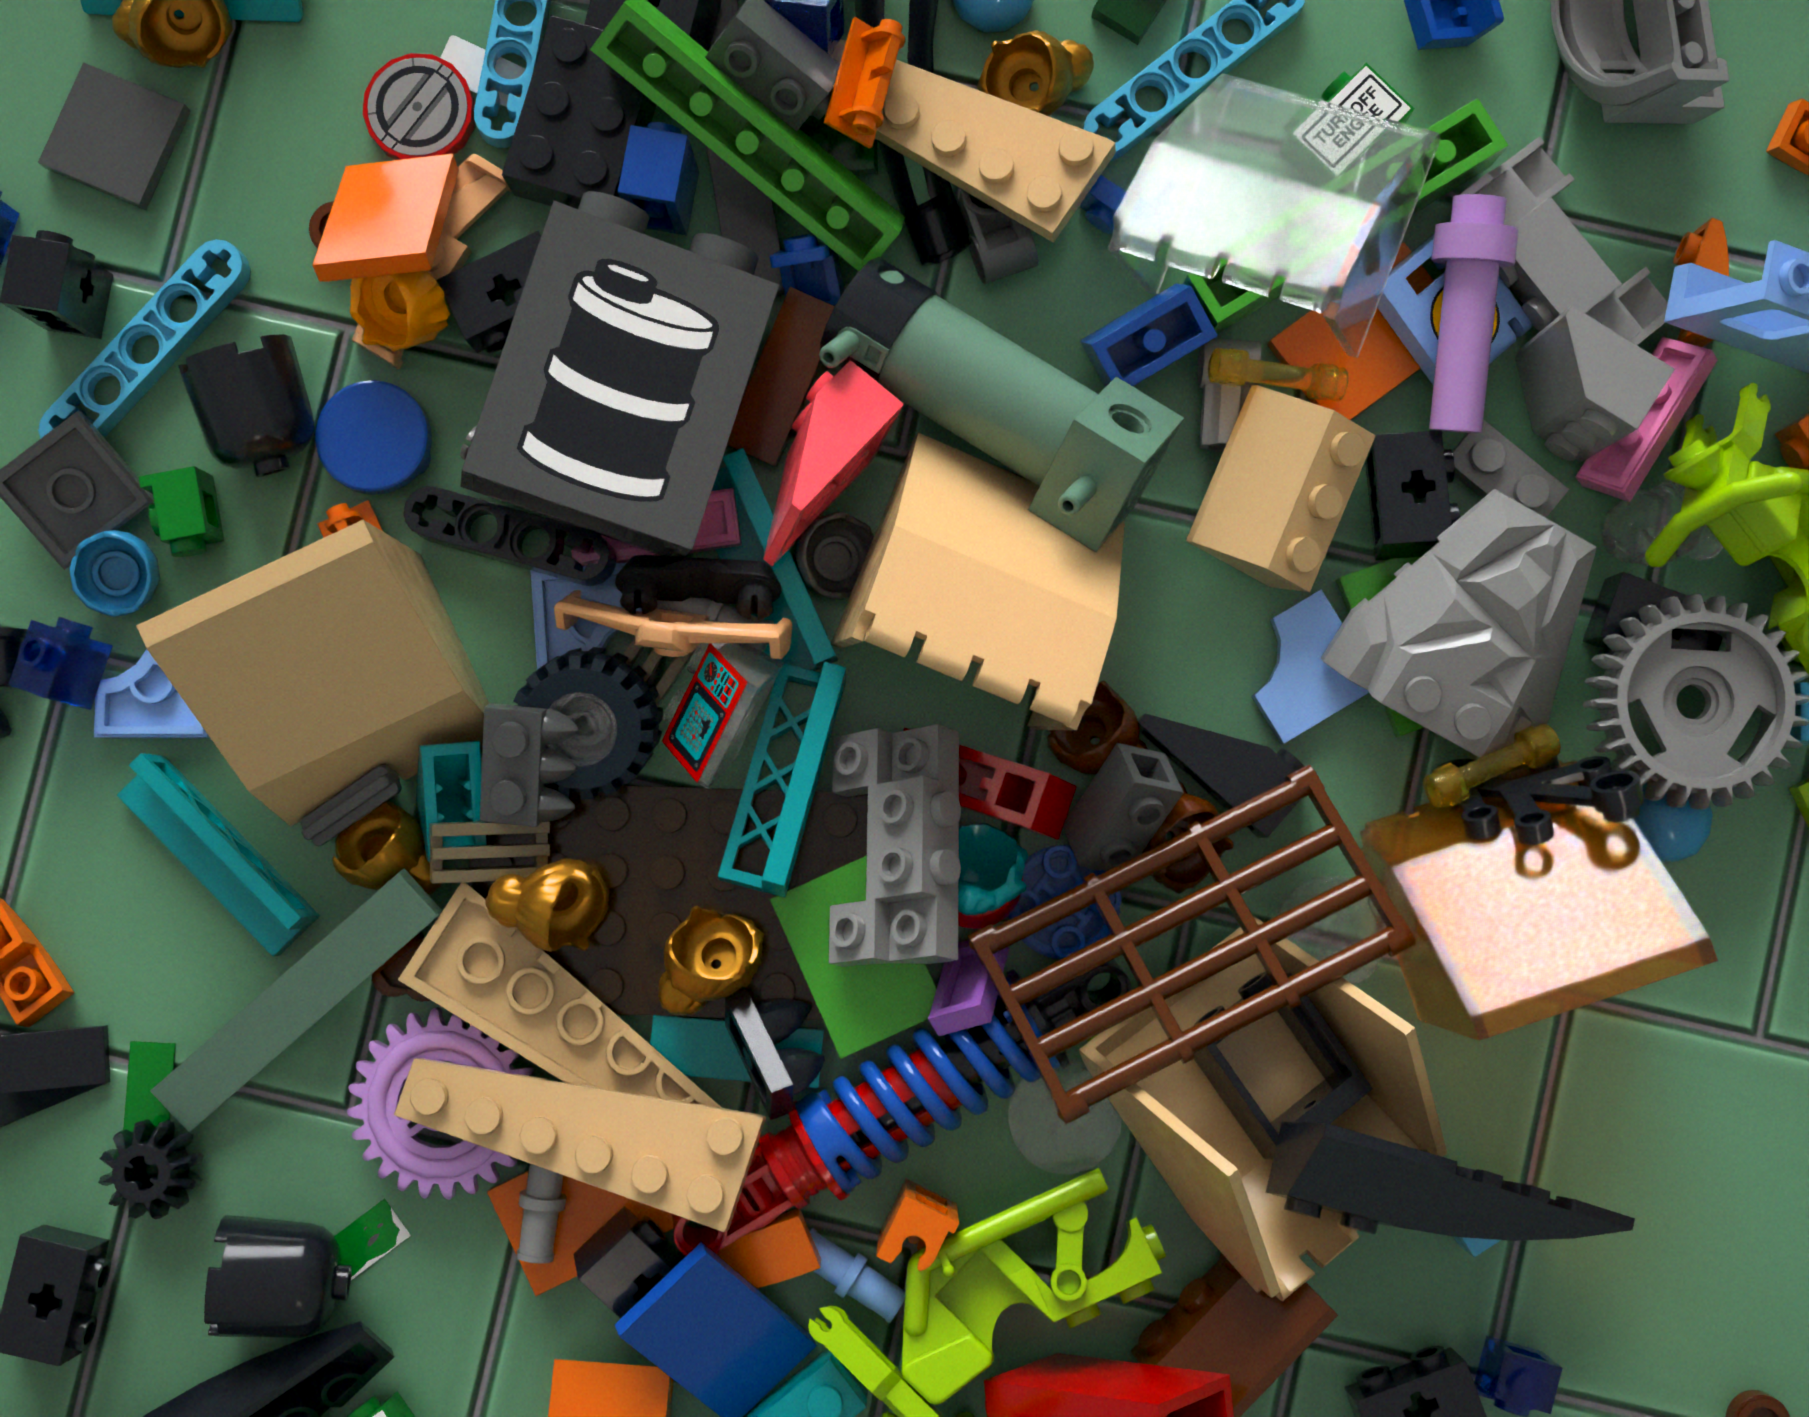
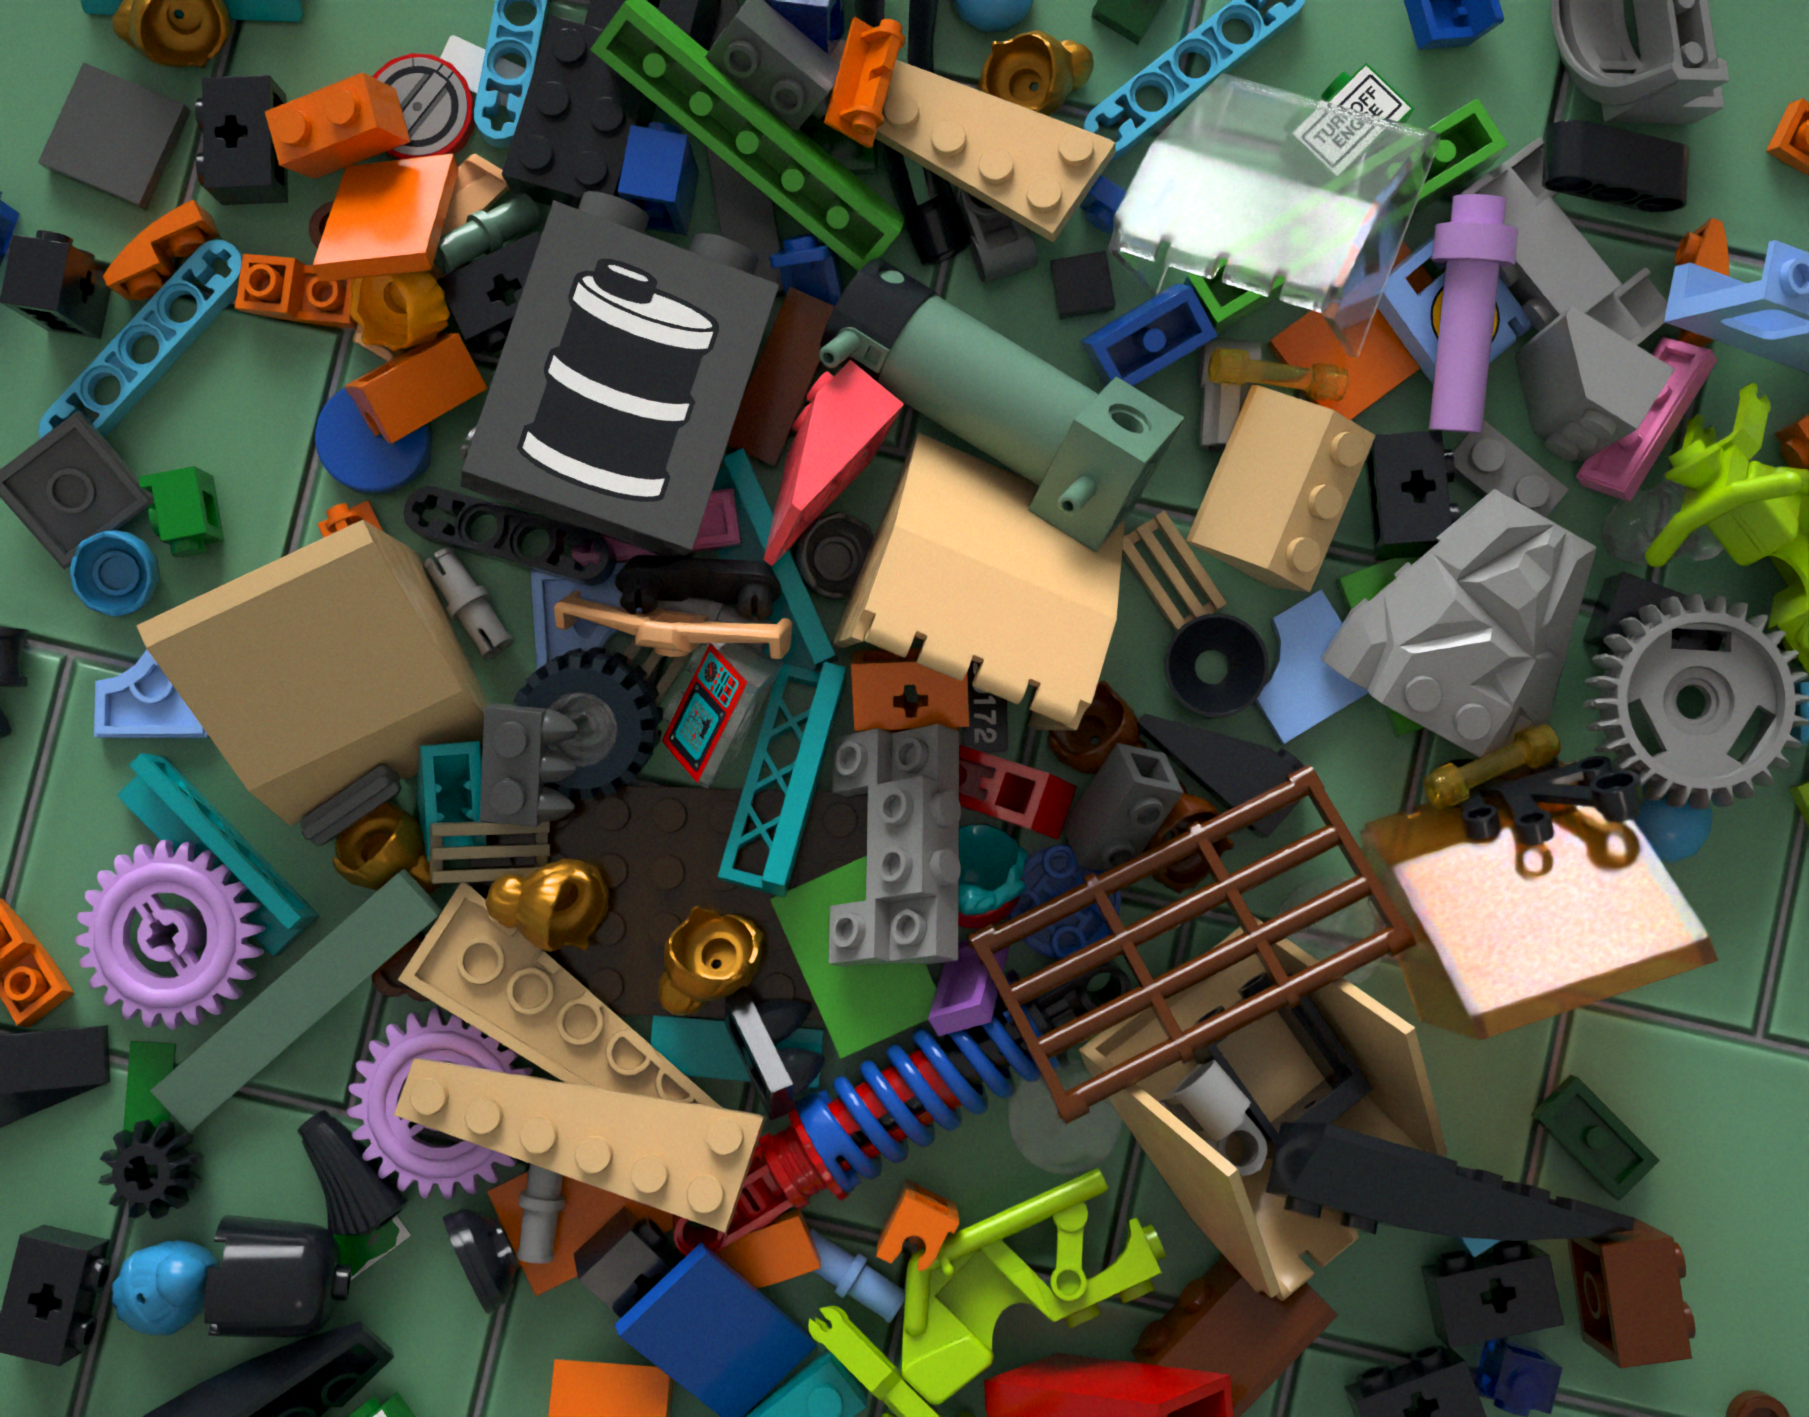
(61, 662): clear blue brick -> none
(146, 260): none -> orange slope
(170, 1279): none -> dark azure piece
(221, 922): none -> lavender gear
(225, 113): none -> black brick
(250, 403): black cylinder -> none
(292, 292): none -> orange slope
(337, 126): none -> orange brick
(352, 1189): none -> black piece
(416, 387): none -> orange hinge
(468, 603): none -> light grey pin
(483, 1255): none -> black piece
(486, 232): none -> sand green pin
(880, 697): none -> orange brick
(986, 718): none -> black sticker
(1082, 285): none -> black tile
(1187, 558): none -> tan tile
(1213, 1110): none -> light grey piece
(1245, 665): none -> black piece
(1520, 1305): none -> black brick
(1595, 1137): none -> dark green plate
(1615, 166): none -> black beam
(1632, 1296): none -> reddish brown brick

